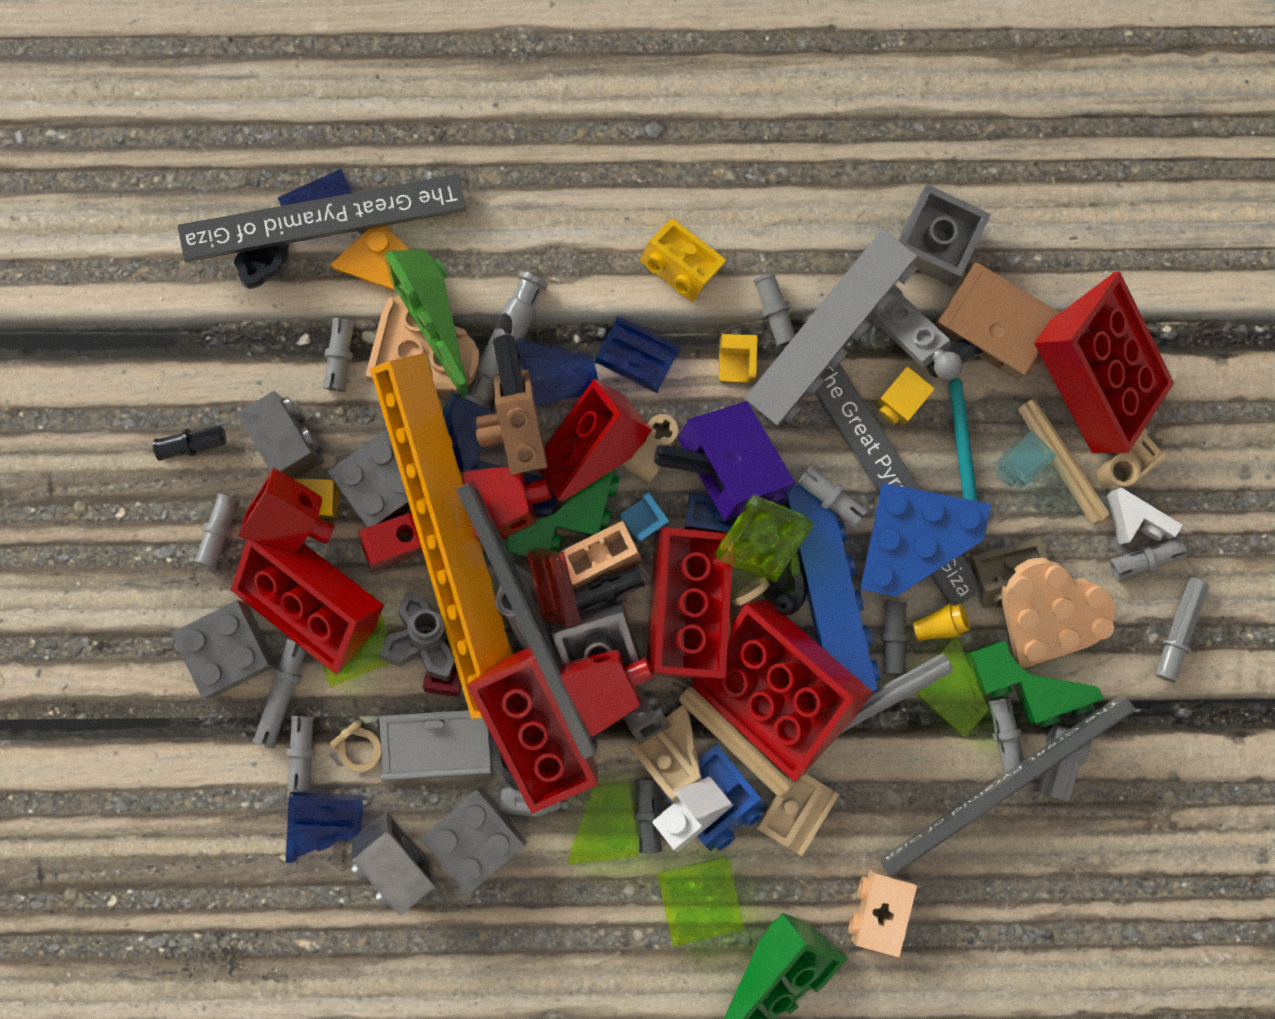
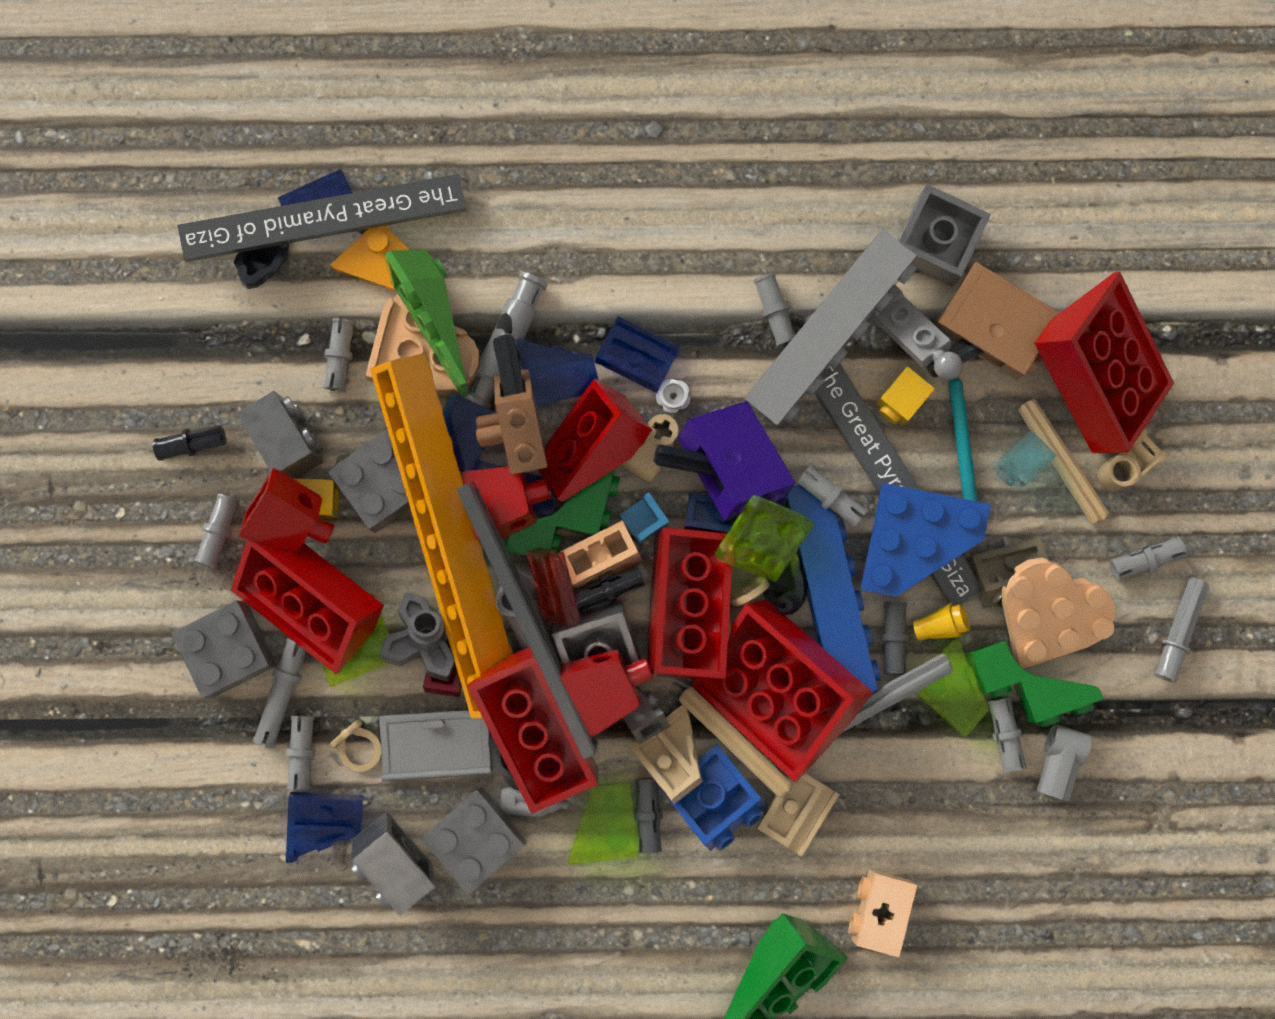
(382, 545): red torso -> none
(673, 386): none -> white plate
(681, 259): yellow bracket -> none
(692, 813): white slope -> none
(700, 901): clear neon green plate -> none
(737, 358): yellow panel -> none
(1007, 785): dark grey tile -> none
(1131, 512): white slope -> none

